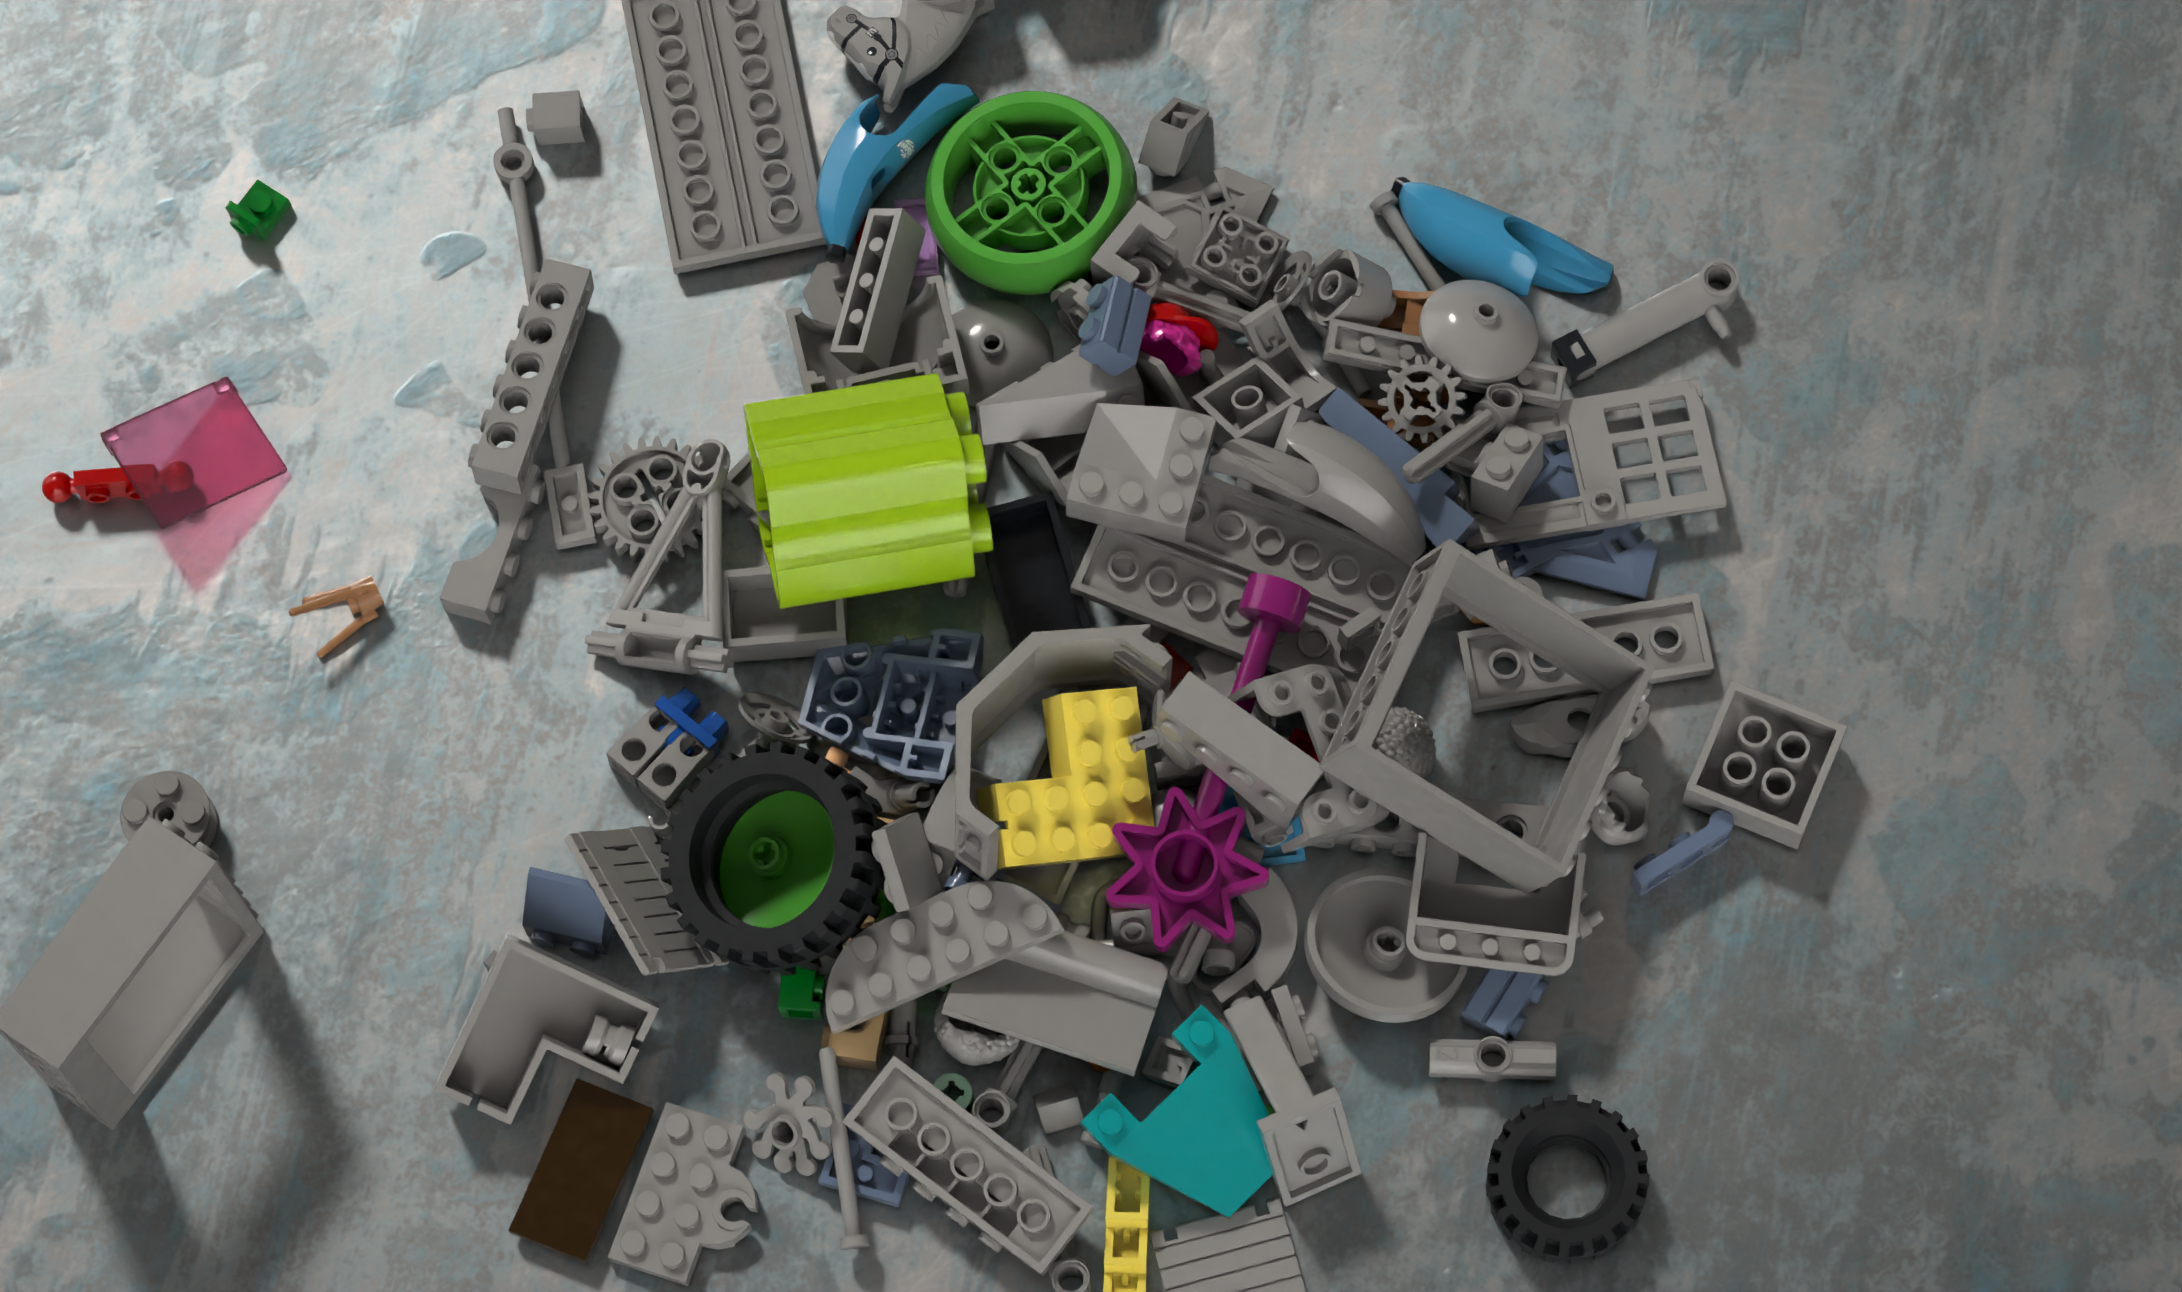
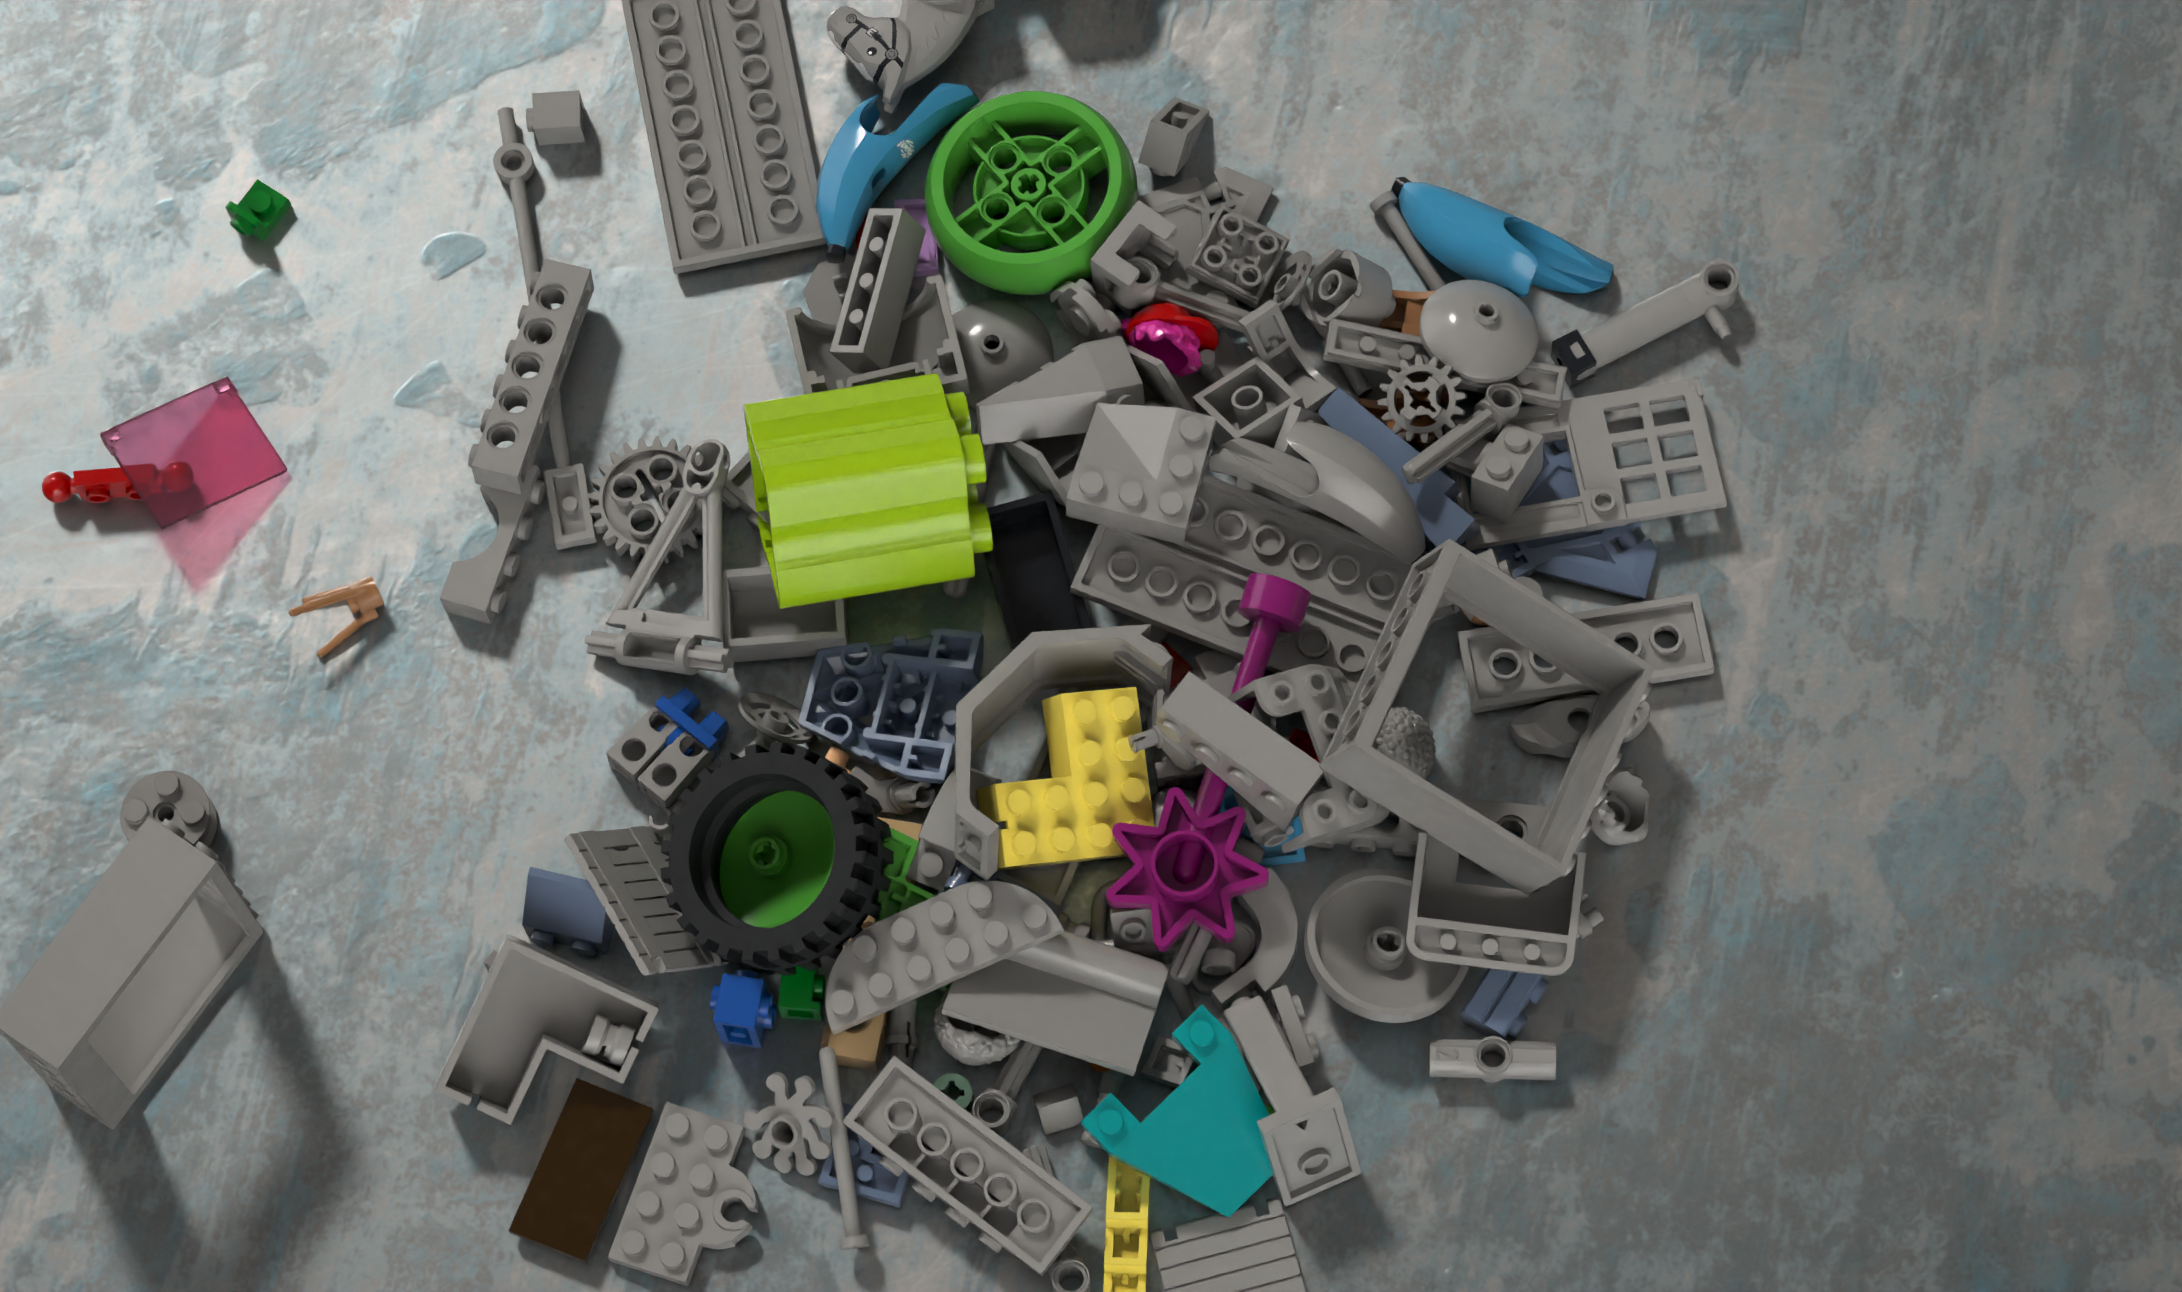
(742, 1009): none -> blue brick
(905, 862): light grey tile -> none
(1114, 325): sand blue brick -> none
(1359, 628): light grey tile -> none
(1585, 1127): black tyre -> none
(1682, 853): sand blue plate -> none
(1764, 764): light grey slope -> none

